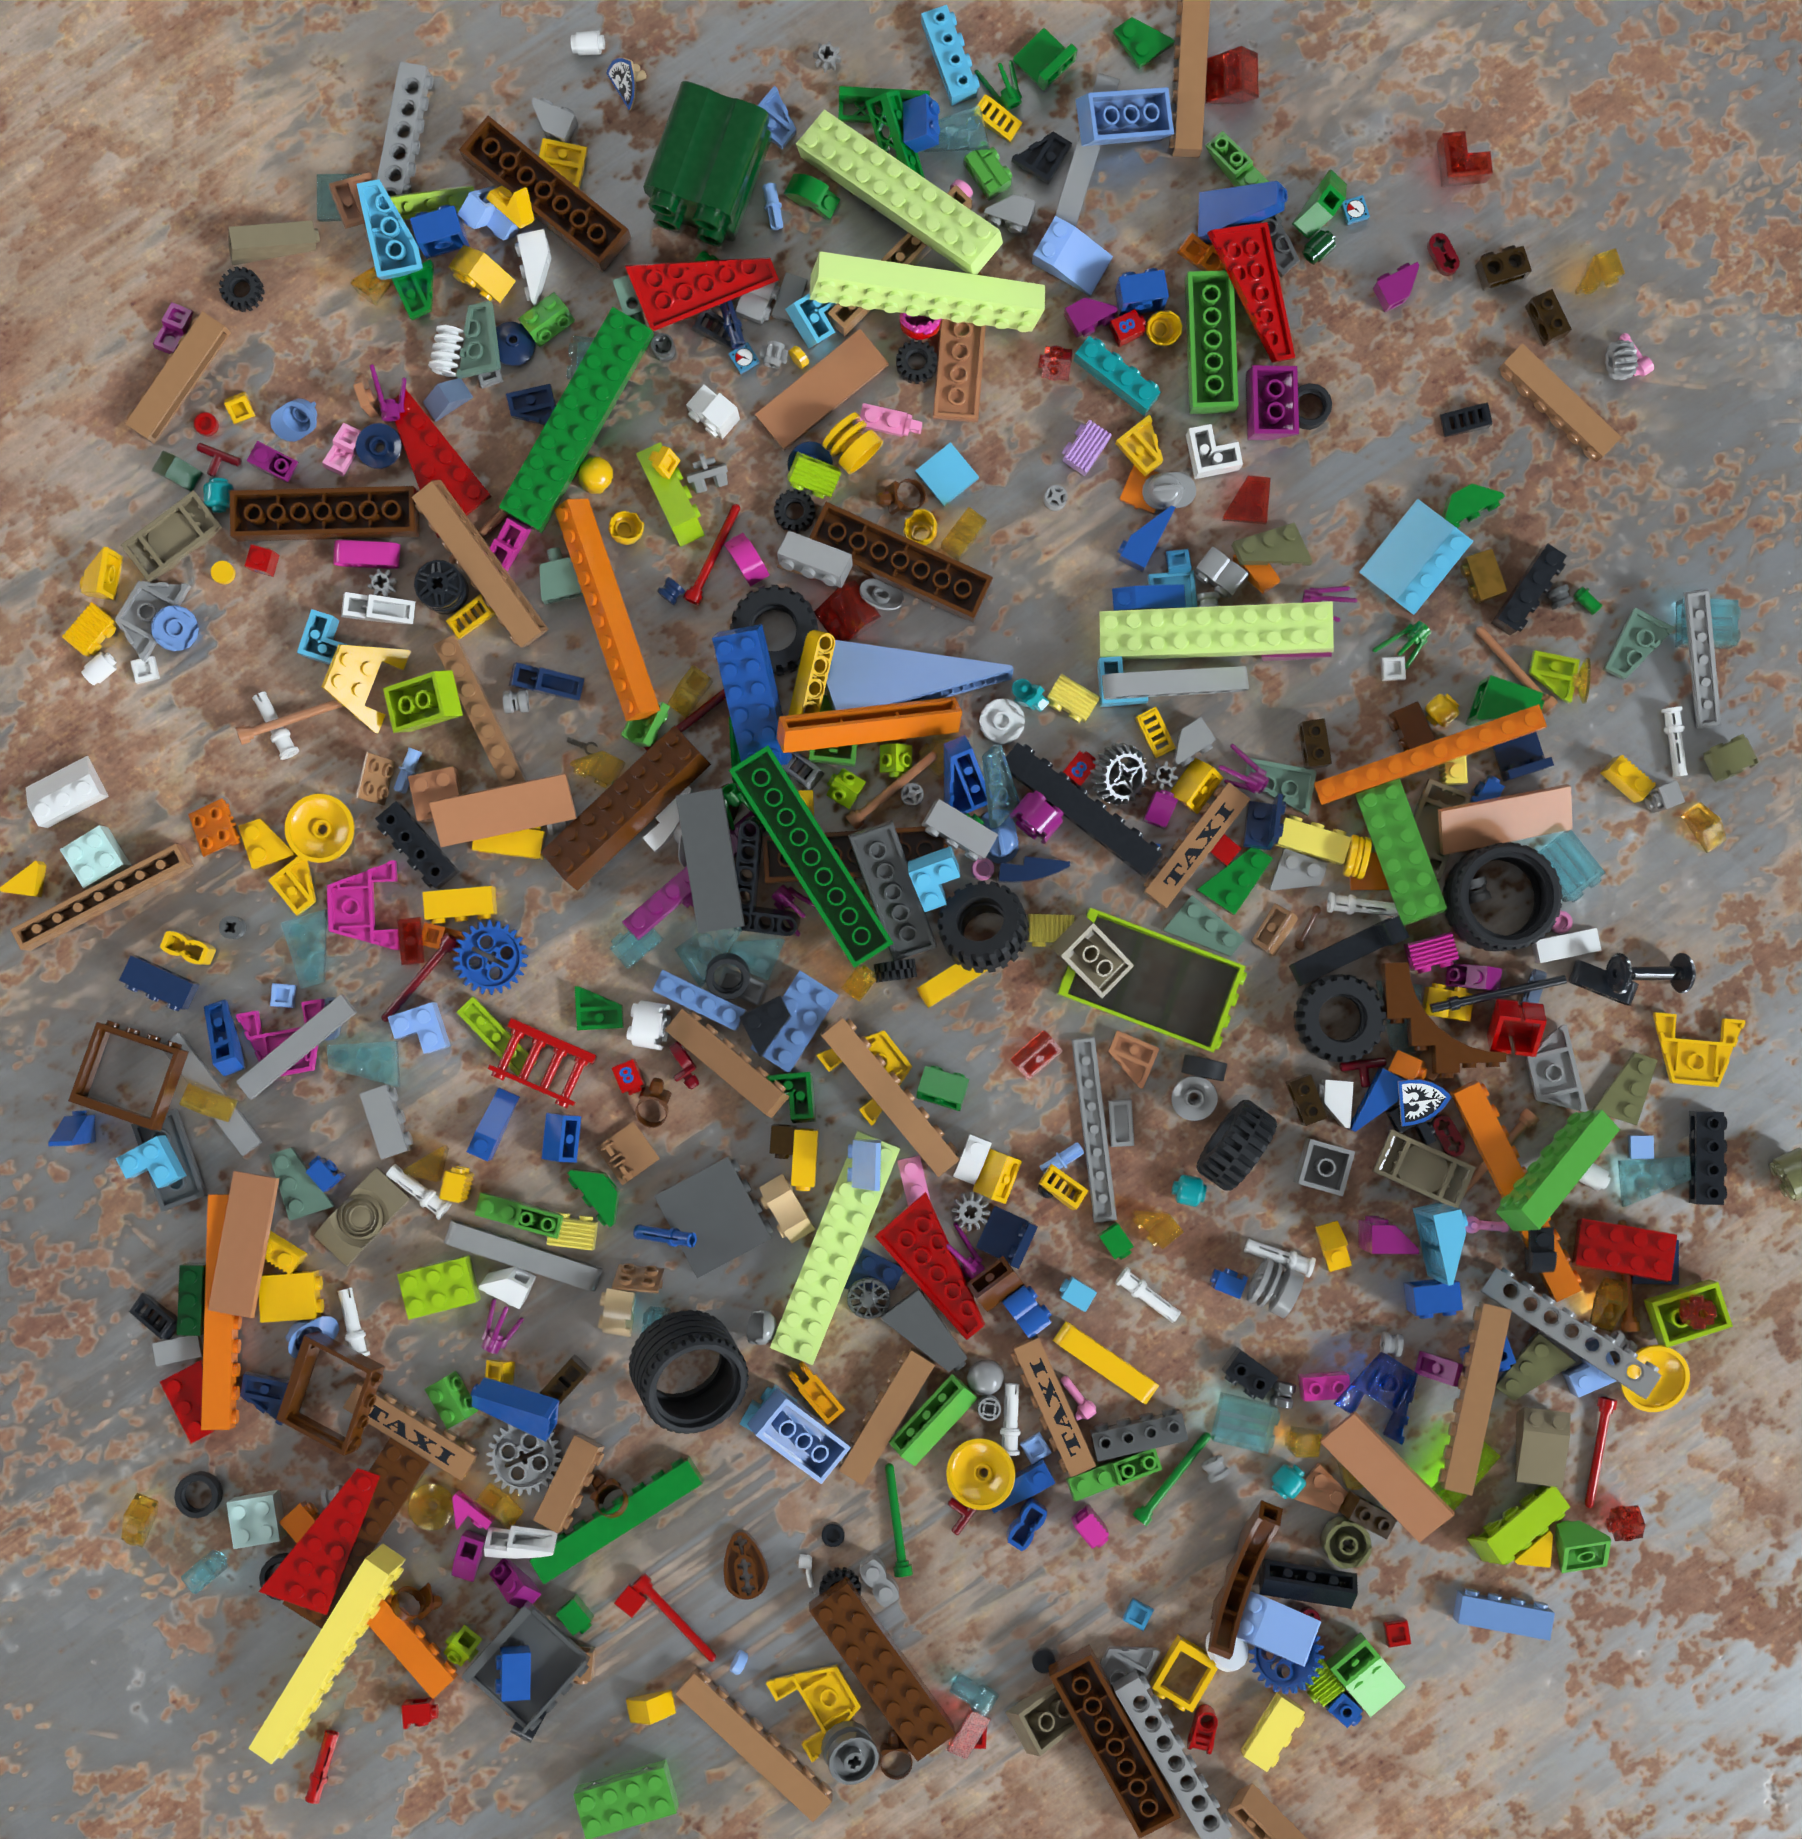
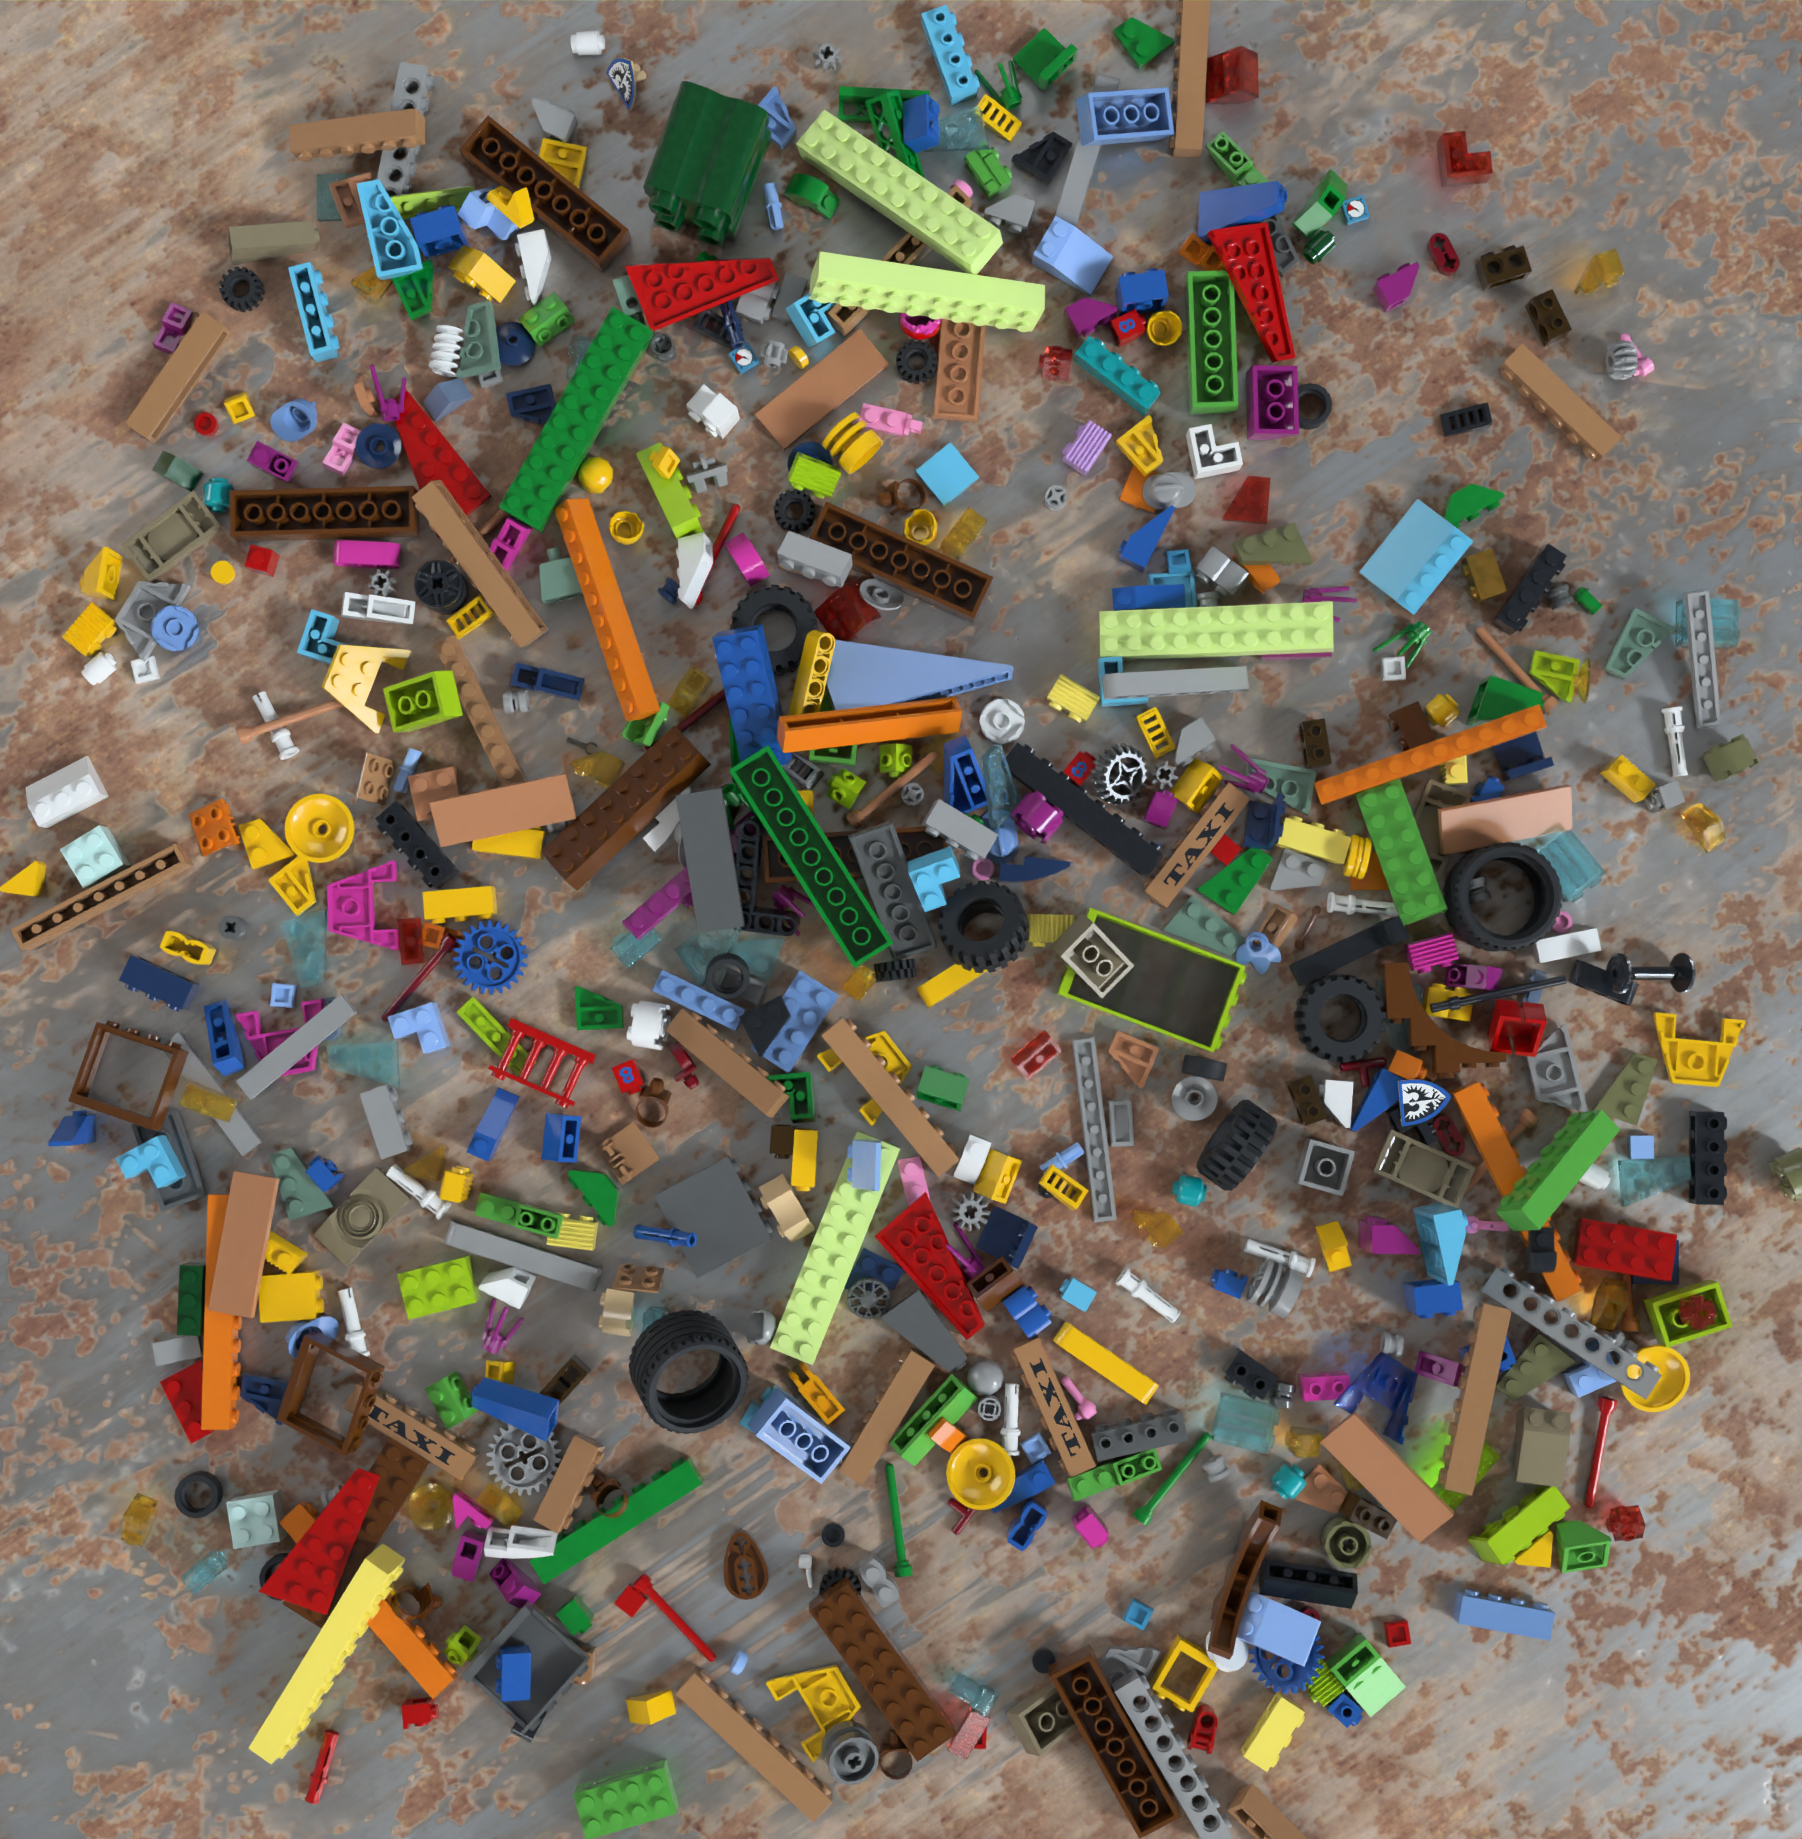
(168, 1324): black slope -> none
(218, 456): dark red piece -> none
(313, 312): none -> medium azure brick
(357, 134): none -> medium nougat brick
(695, 562): none -> white slope
(947, 1435): none -> orange slope
(1029, 695): teal hips -> none
(1116, 1241): green brick -> none
(1259, 954): none -> medium blue plate

